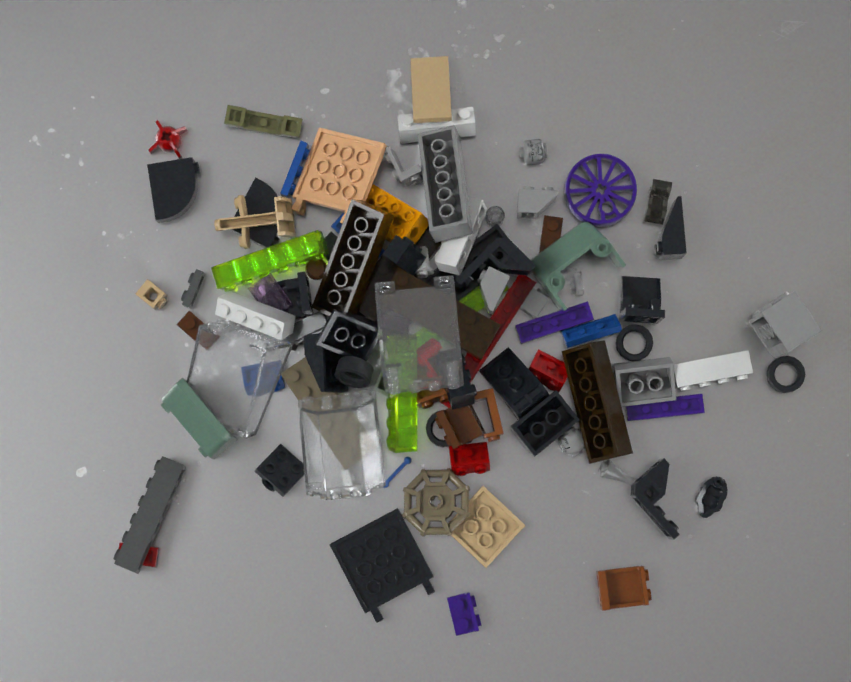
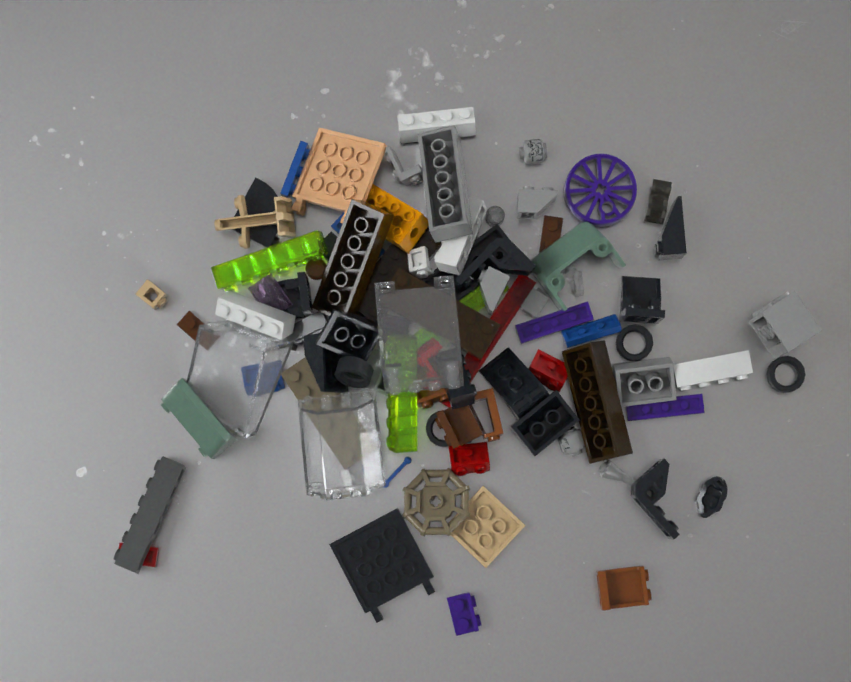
(168, 139): red piece -> none
(173, 187): black brick -> none
(189, 296): dark grey plate -> none
(263, 122): olive slope -> none
(280, 471): black plate -> none
(405, 254): black brick -> none
(430, 89): tan tile -> none

